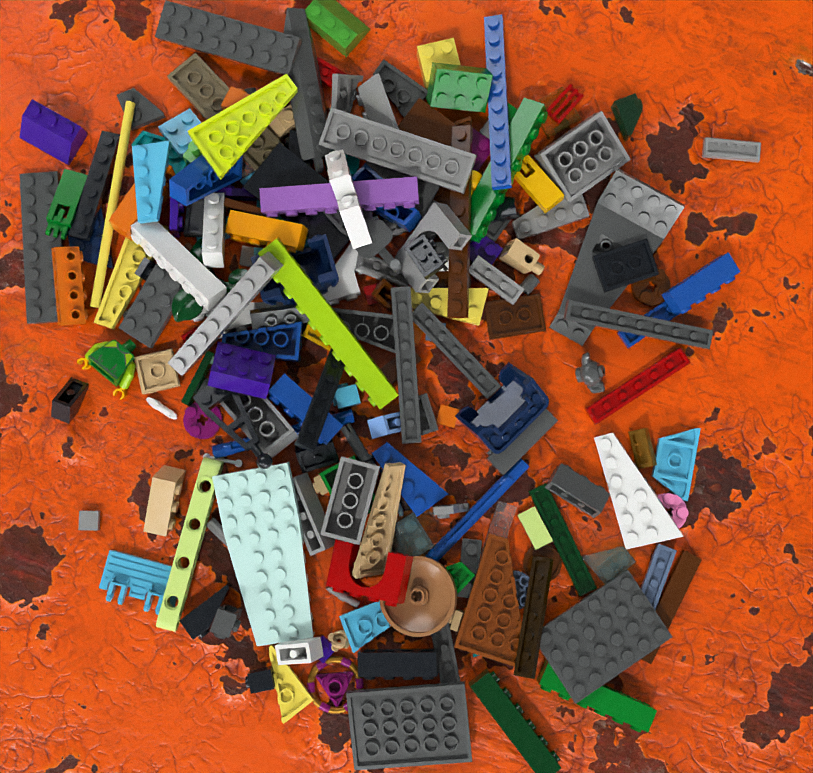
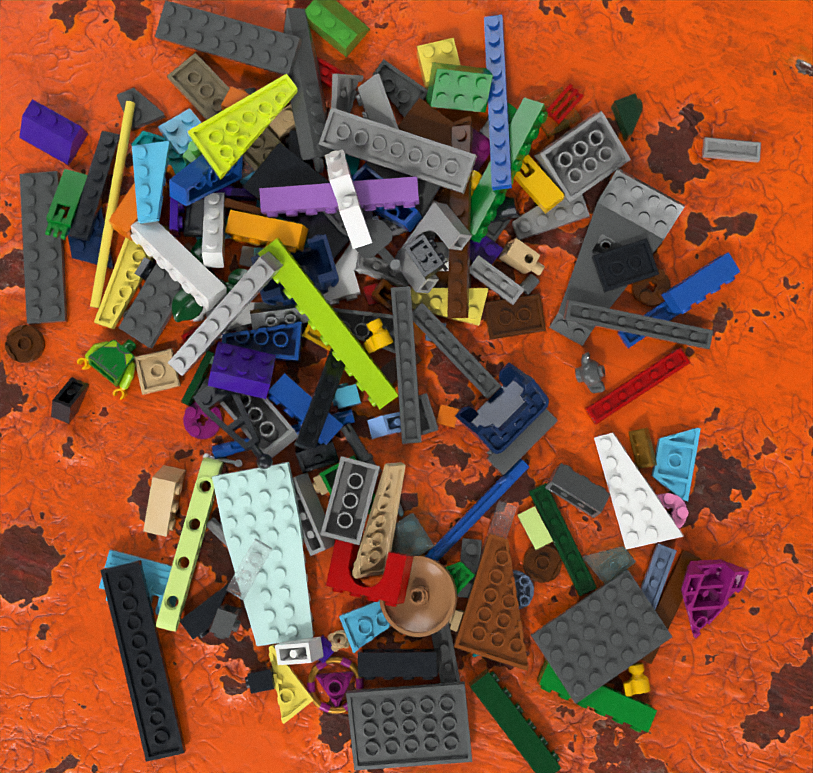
(25, 344): none -> reddish brown tile
(68, 285): orange brick -> none
(89, 520): light grey tile -> none
(143, 660): none -> black plate
(157, 405): white piece -> none
(249, 569): none -> clear plate
(344, 597): light grey piece -> none
(380, 337): none -> yellow piece
(417, 488): blue wedge -> none
(443, 511): light grey wing -> none
(533, 617): dark brown plate -> none
(638, 682): none -> yellow piece
(708, 588): none -> magenta wedge

